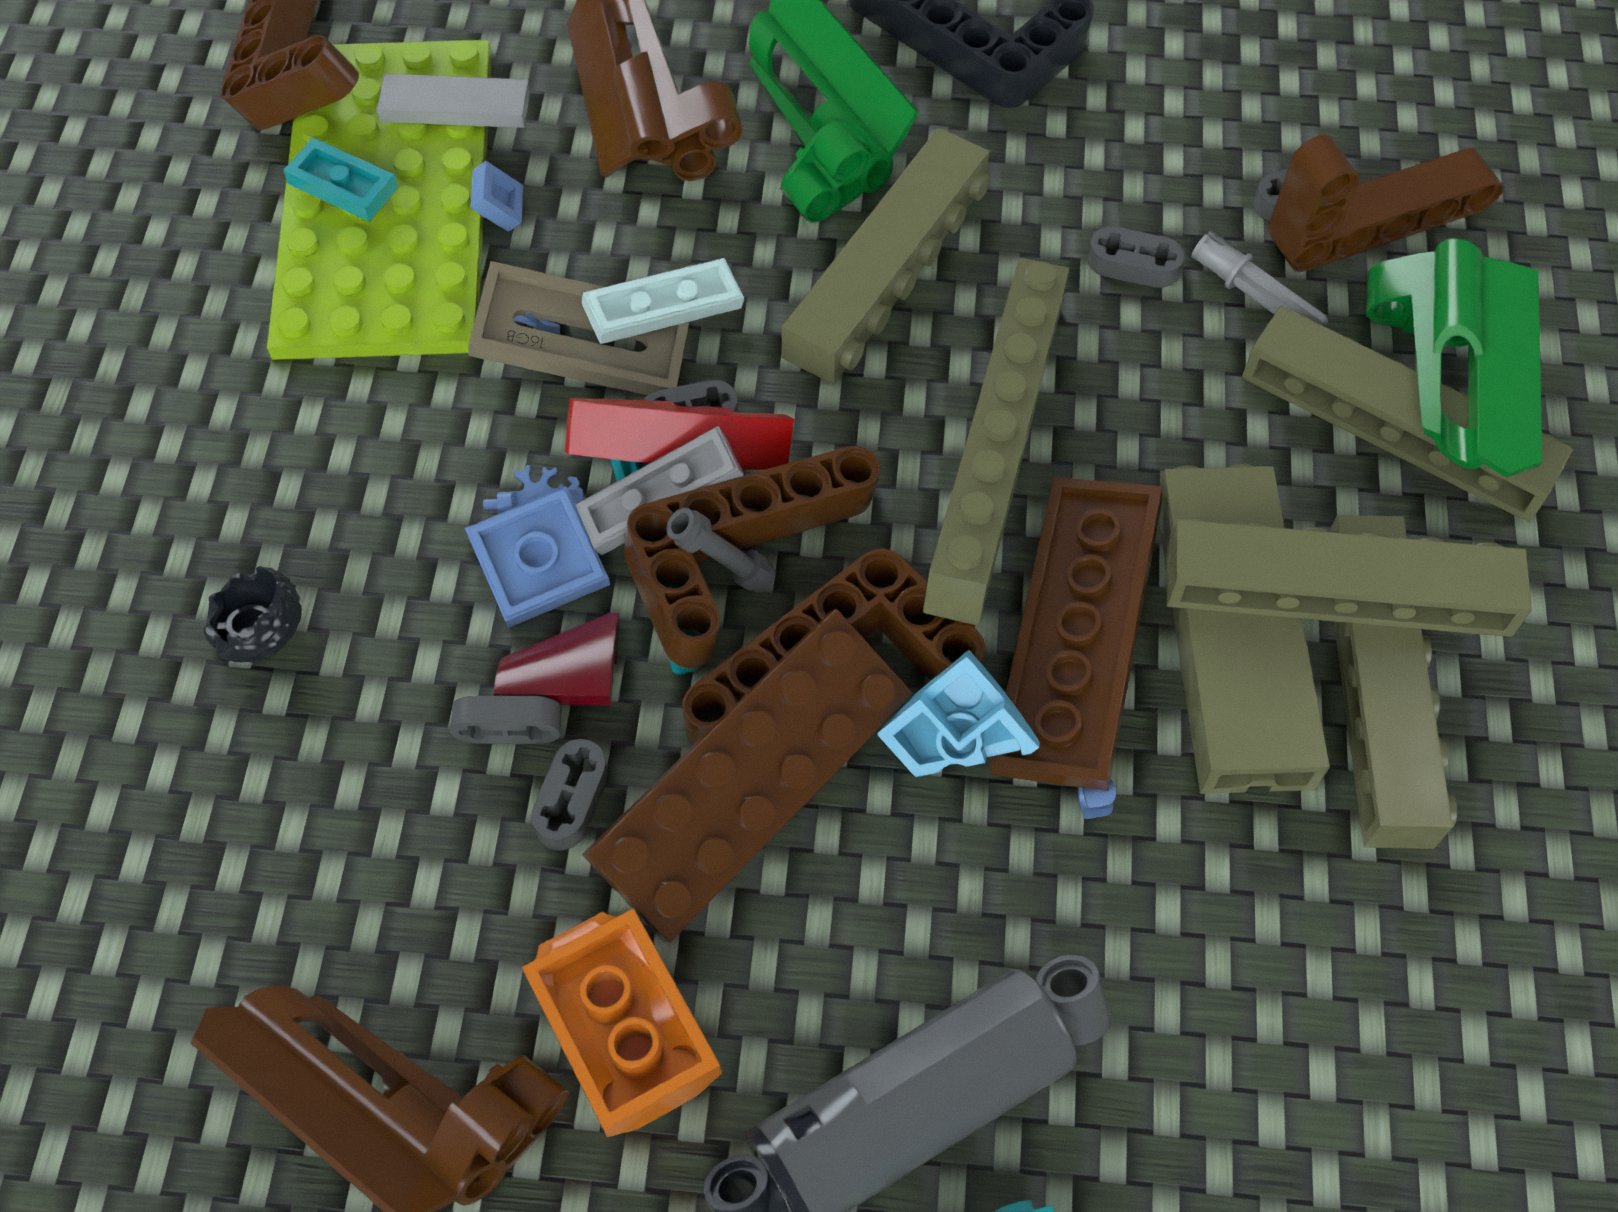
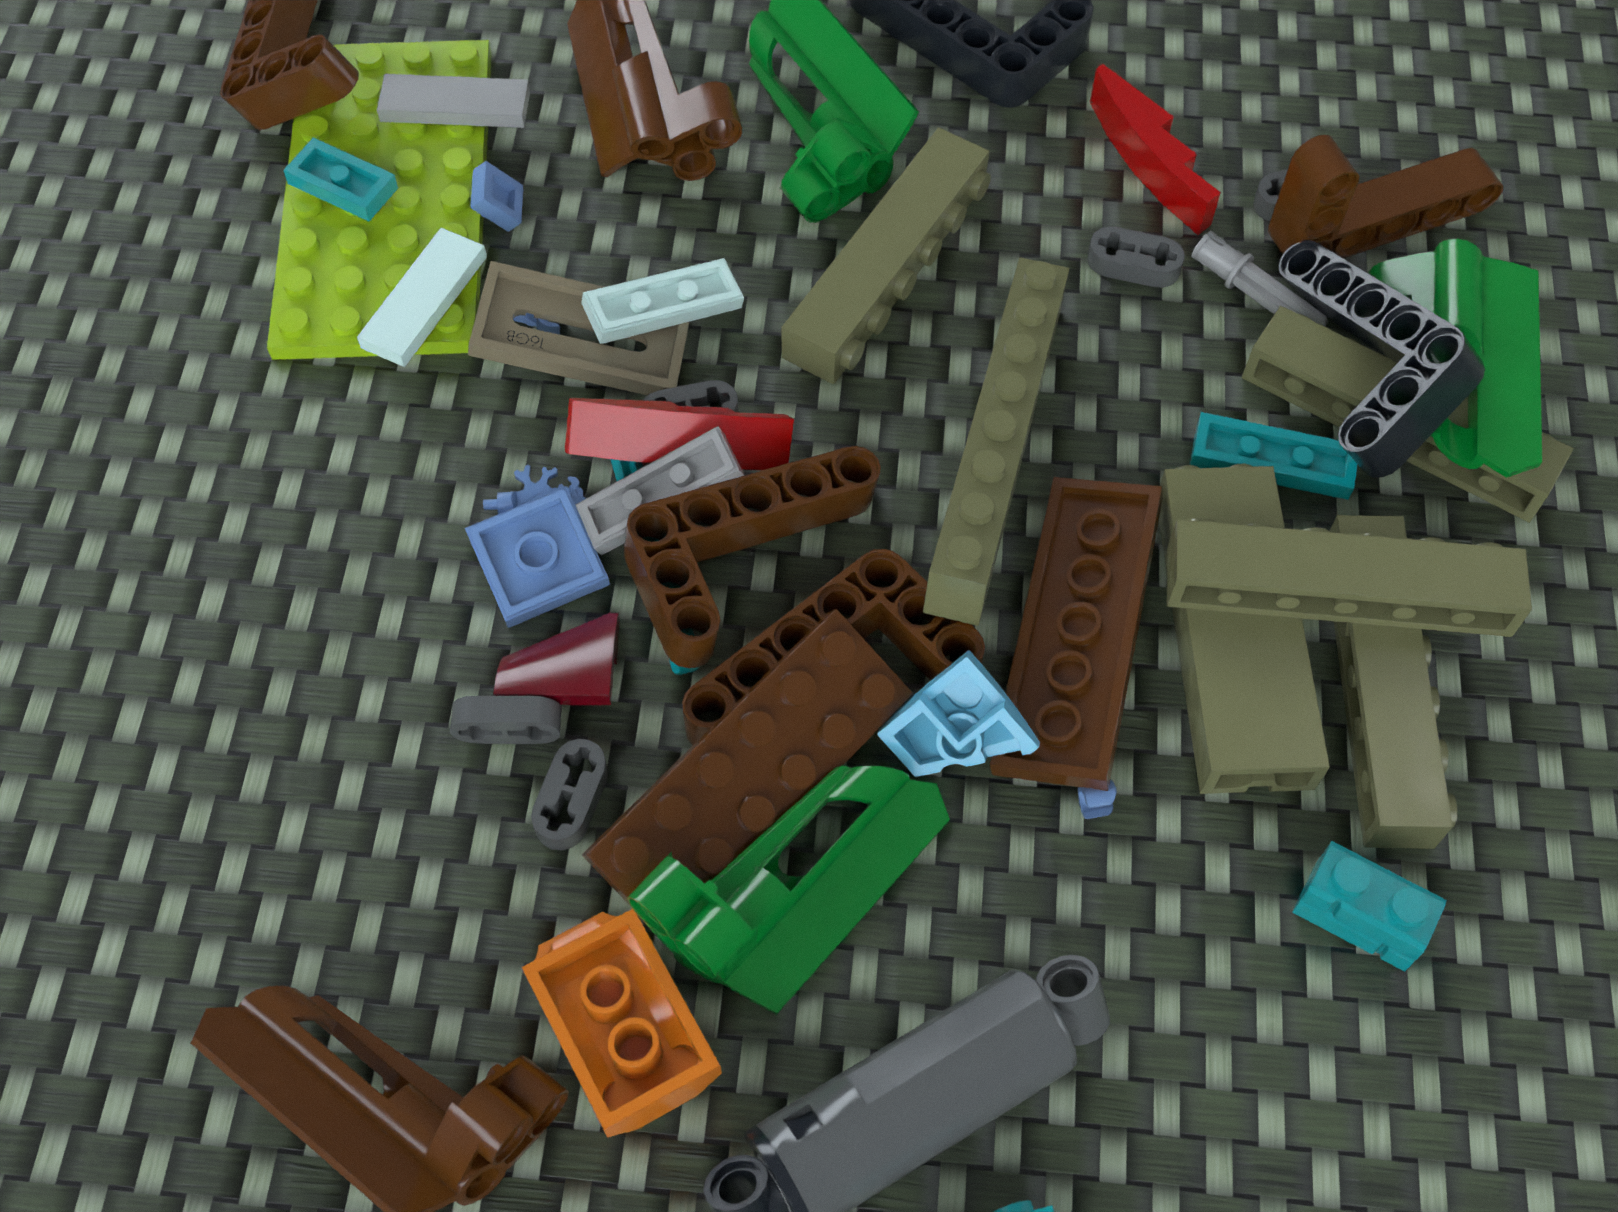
(253, 615): black hair -> none
(422, 297): none -> light aqua tile
(694, 533): dark grey bar -> none
(773, 929): none -> green panel
(1156, 157): none -> red slope
(1298, 458): none -> teal plate
(1369, 906): none -> teal brick
(1432, 356): none -> black beam

